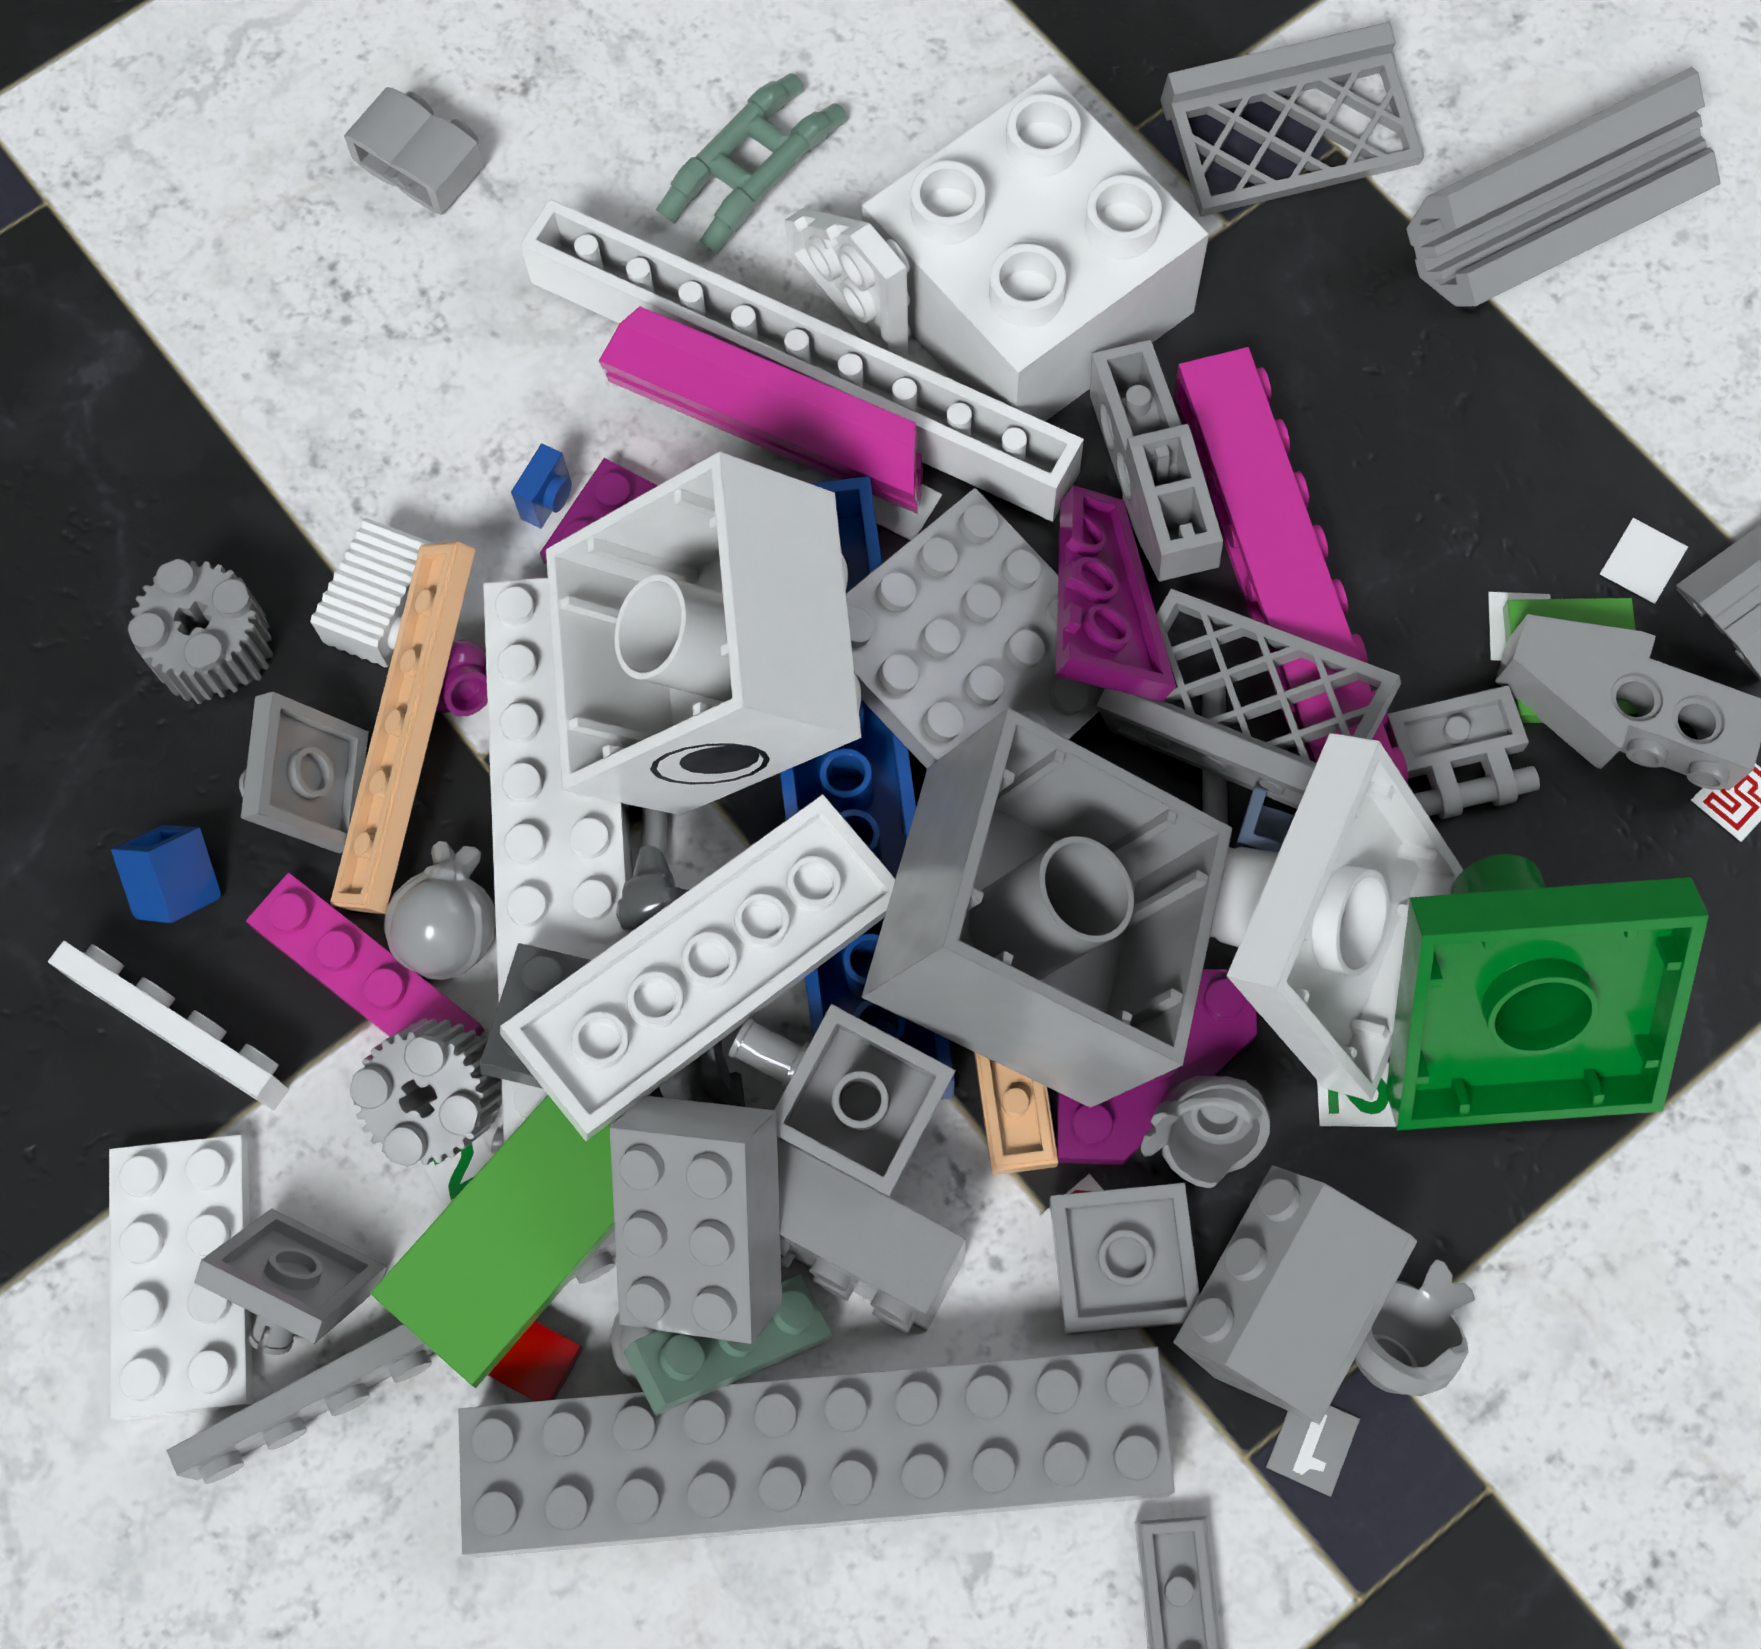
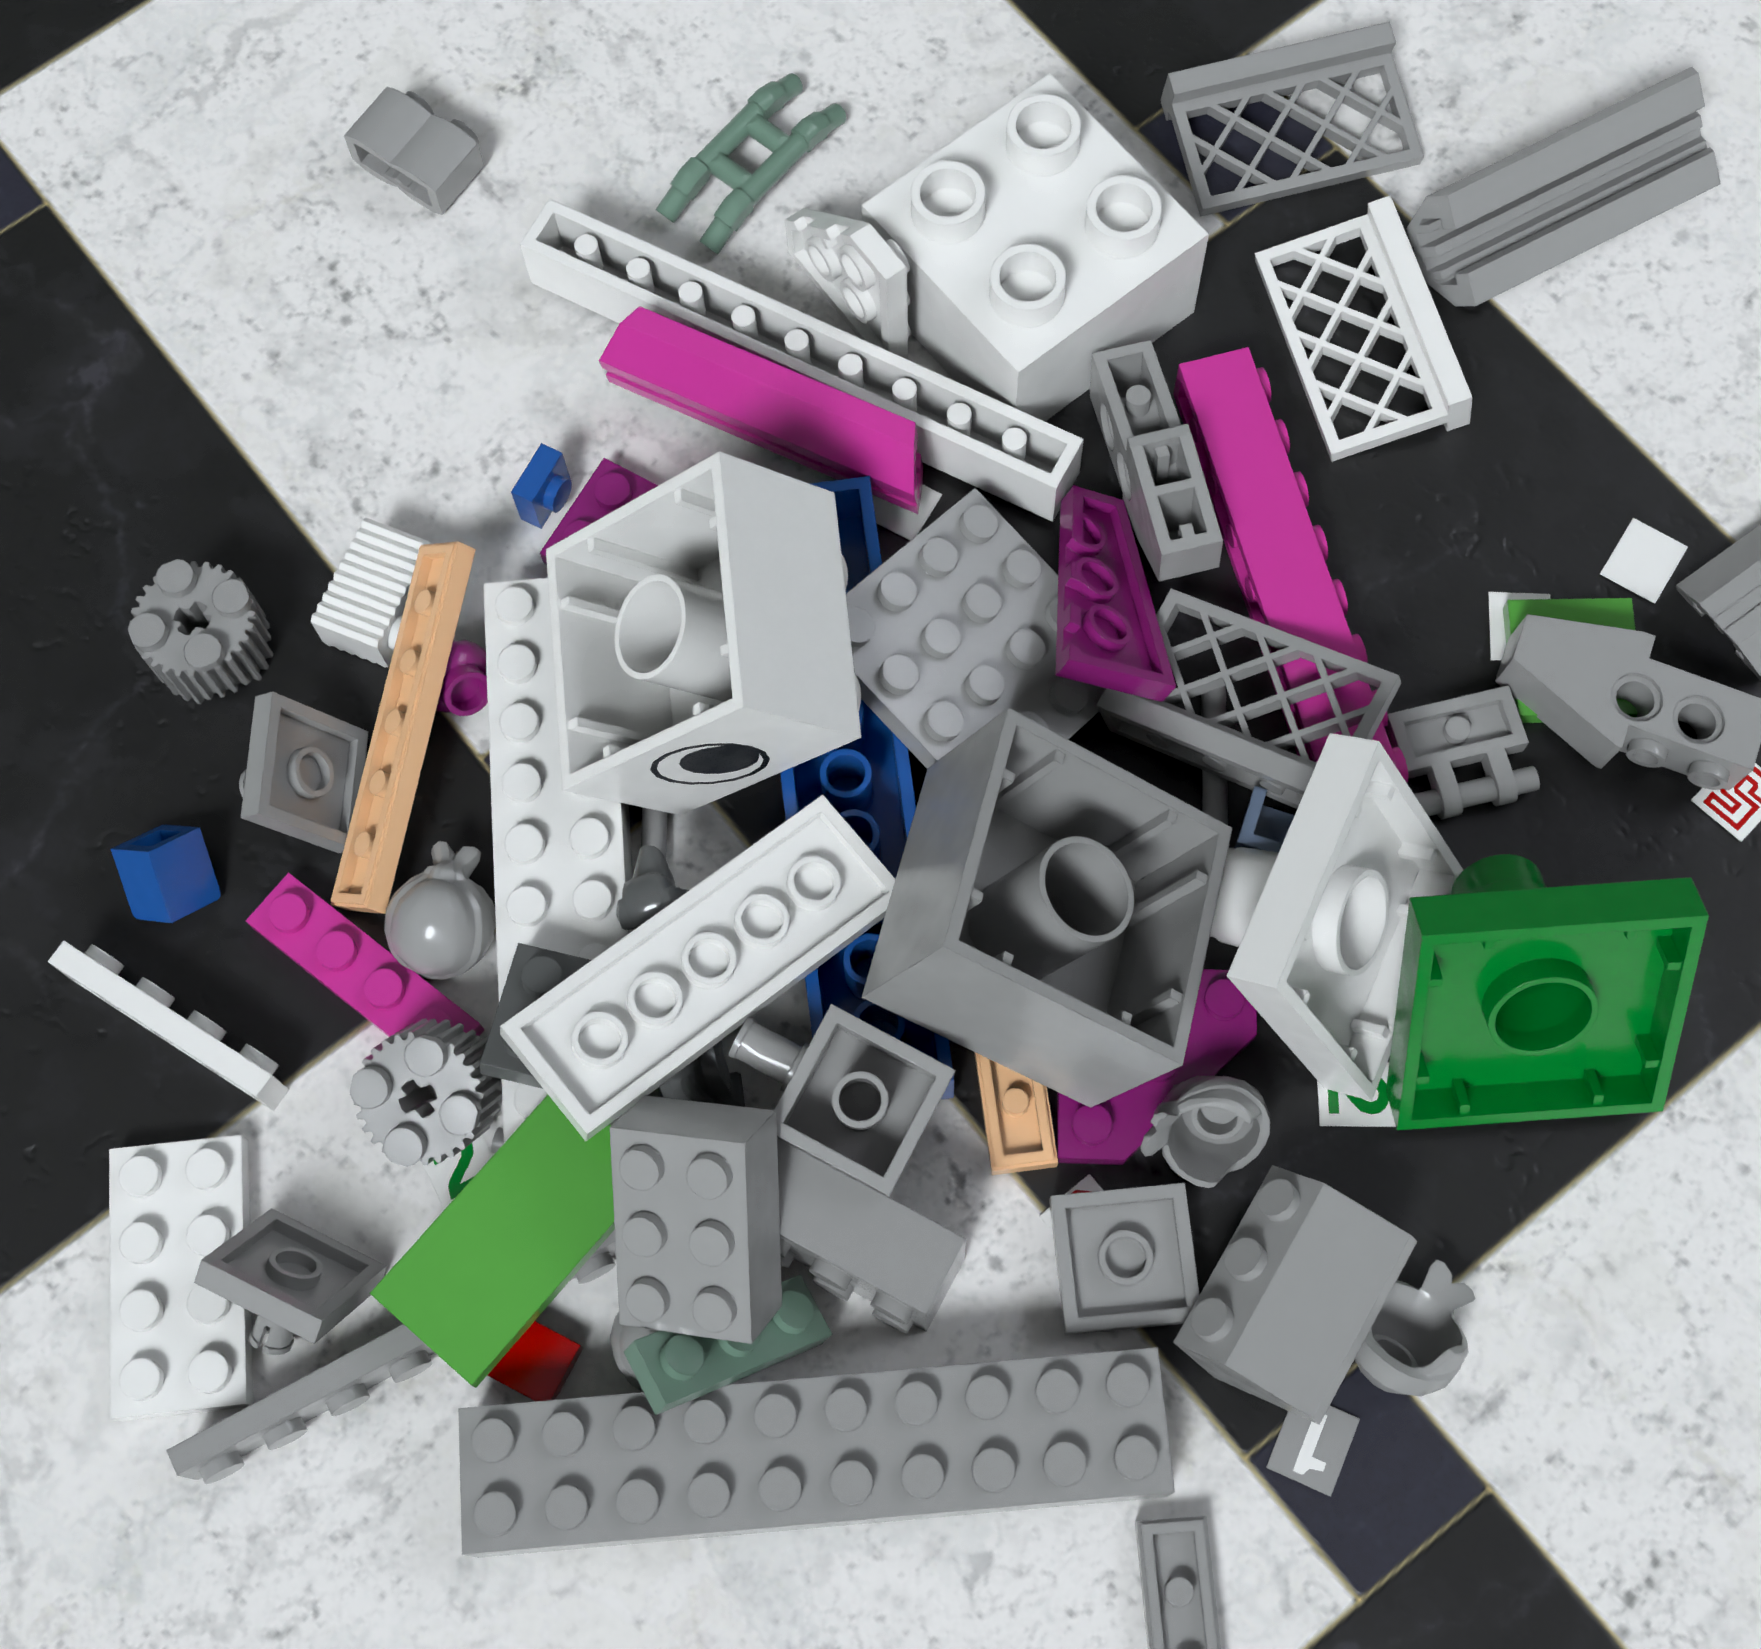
(1416, 327): none -> white fence

